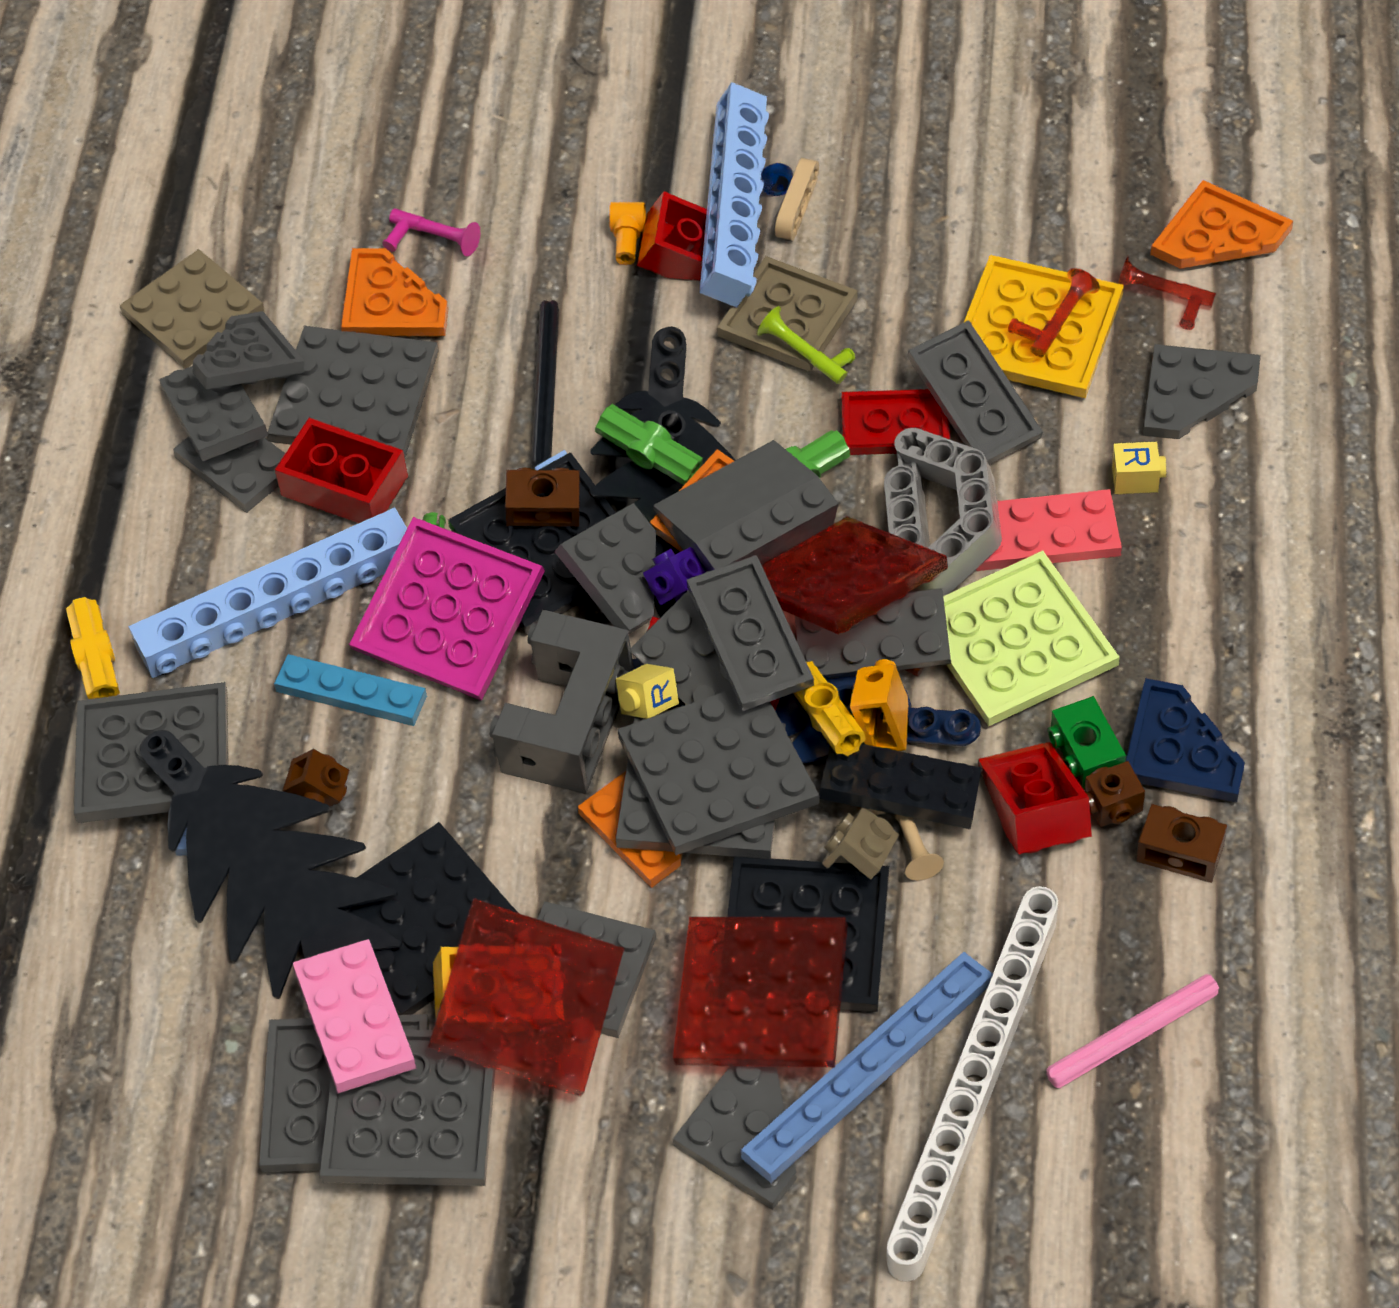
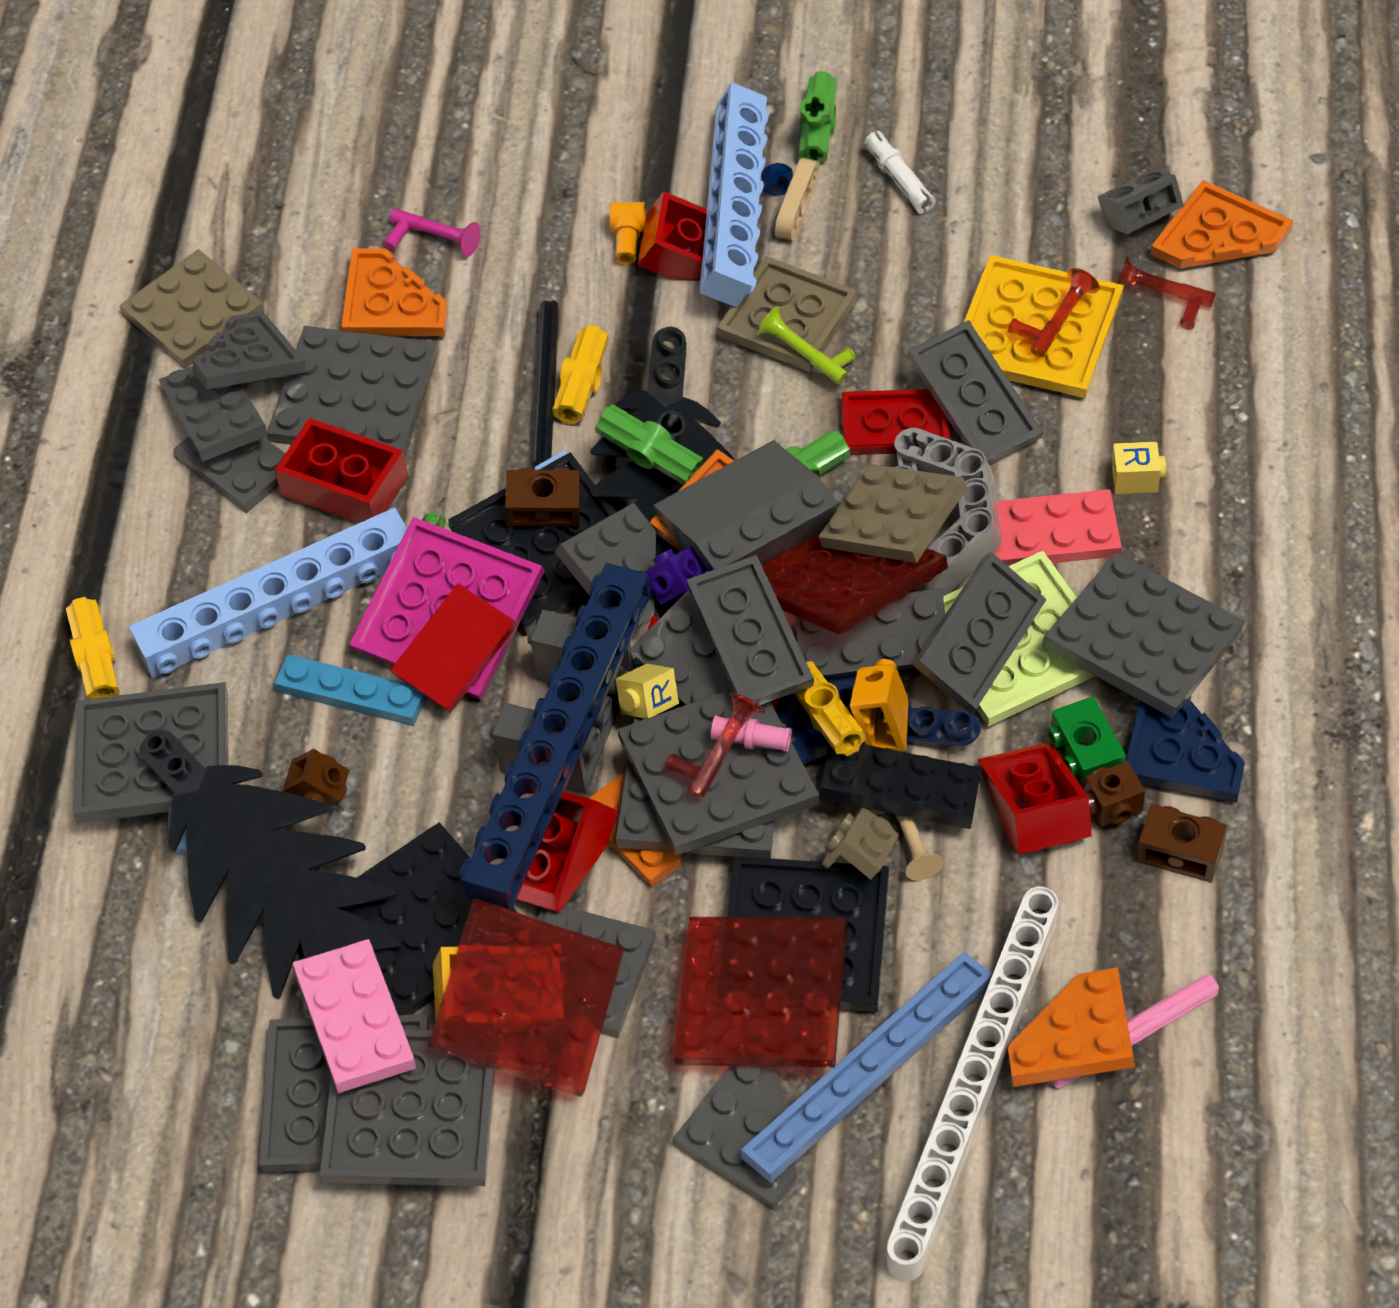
(454, 647): none -> red tile
(502, 882): none -> dark blue brick
(567, 851): none -> red slope
(580, 375): none -> yellow piece
(703, 776): none -> clear red piece
(755, 734): none -> bright pink pin
(818, 117): none -> bright green piece
(892, 163): none -> white pin
(893, 512): none -> dark tan plate
(979, 632): none -> dark grey plate
(1075, 1033): none -> orange plate
(1140, 201): none -> dark grey brick
(1143, 634): none -> dark grey plate
(1195, 387): dark grey plate -> none

